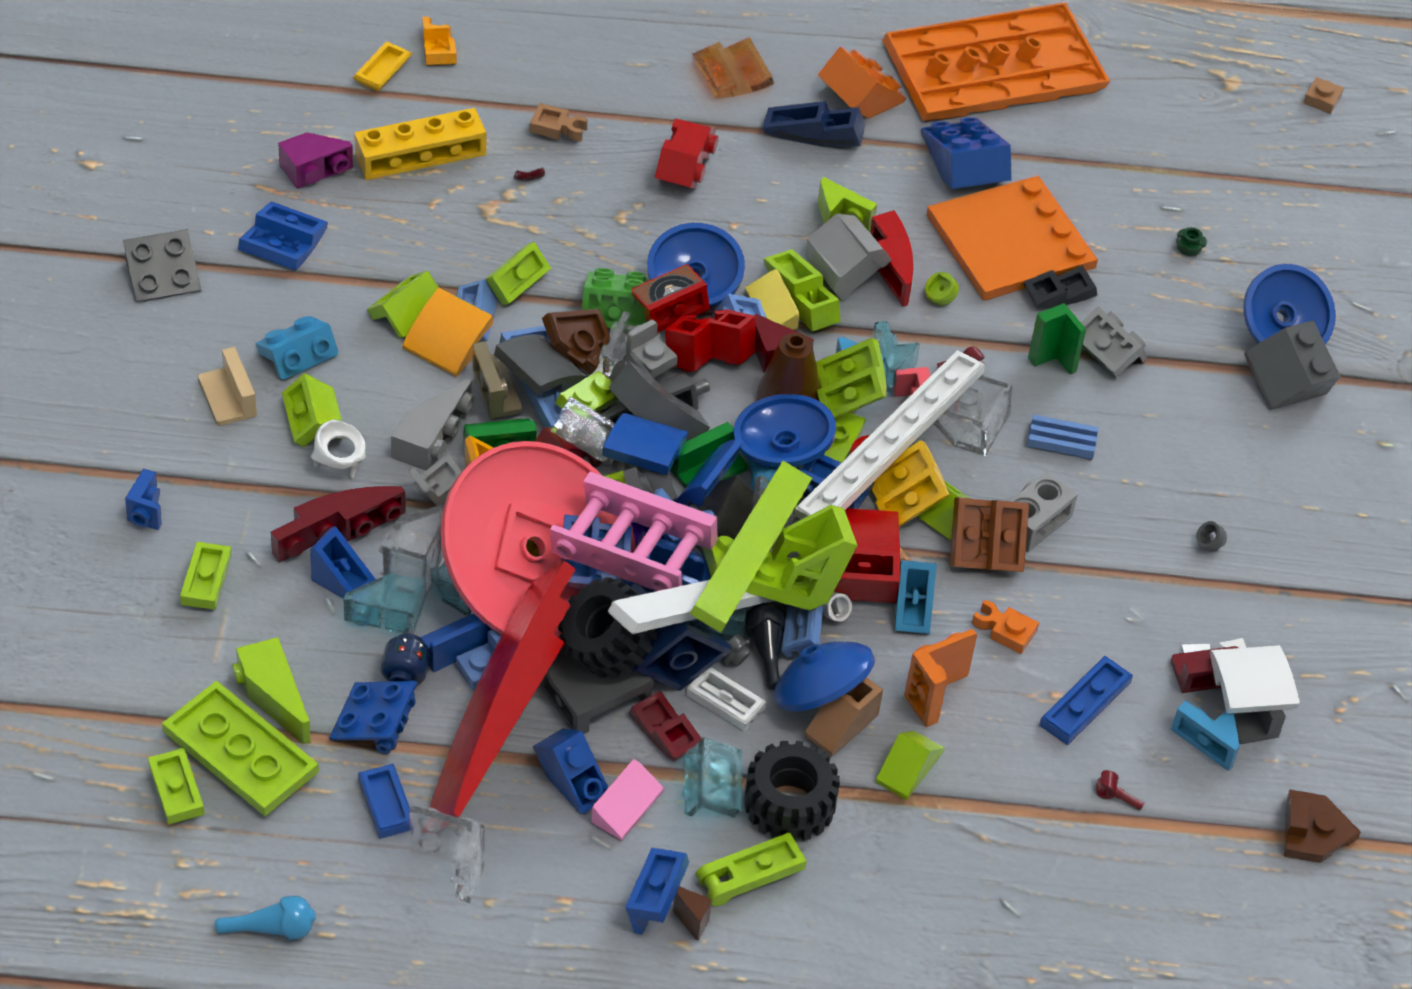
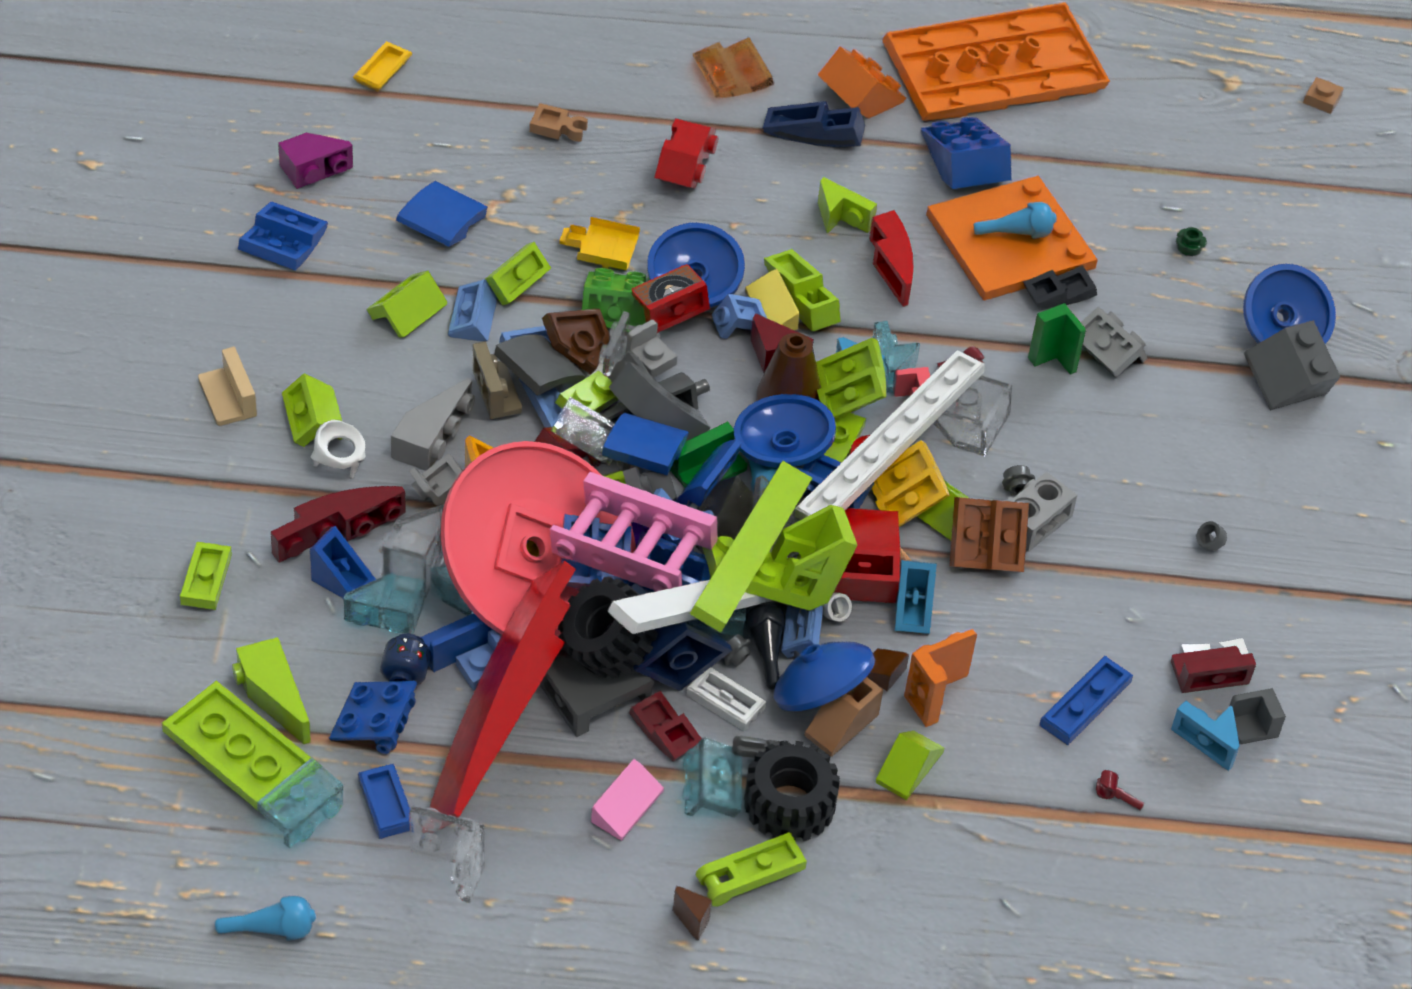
(142, 501): blue bracket -> none
(161, 265): dark grey hinge -> none
(176, 786): lime plate -> none
(298, 346): dark azure bracket -> none
(302, 802): none -> clear light blue bracket
(420, 143): yellow brick -> none
(438, 43): light orange slope -> none
(441, 213): none -> blue slope
(447, 332): light orange slope -> none
(502, 432): green panel -> none
(533, 174): dark red leg -> none
(572, 768): blue slope -> none
(604, 244): none -> yellow piece
(656, 887): blue panel -> none
(724, 337): red brick -> none
(750, 746): none -> dark grey piece
(845, 253): light grey slope -> none
(888, 667): none -> reddish brown slope
(941, 288): lime tile -> none
(1007, 628): orange plate -> none
(1016, 478): none -> dark grey plate
(1033, 220): none -> dark azure piece
(1063, 432): medium blue tile -> none
(1254, 679): white slope -> none
(1315, 827): reddish brown plate -> none

